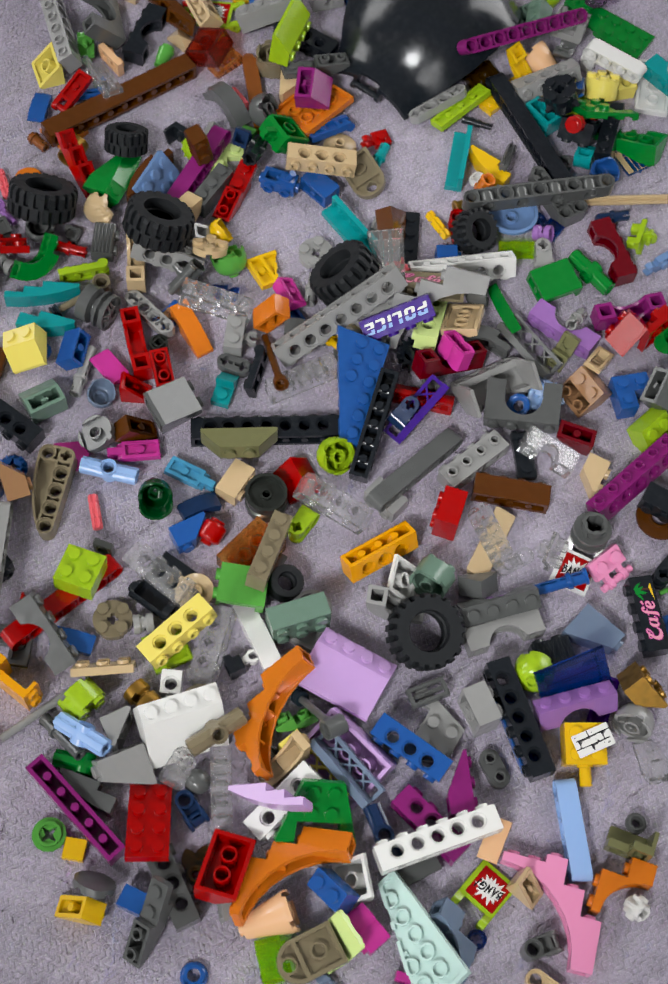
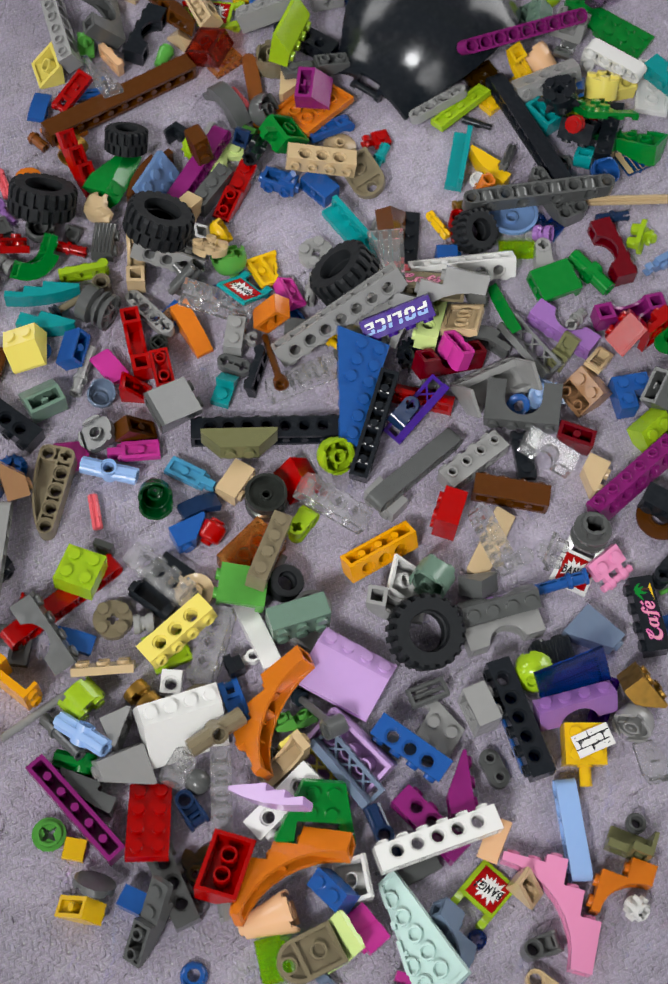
(234, 699): none -> blue plate
(243, 291): none -> flag

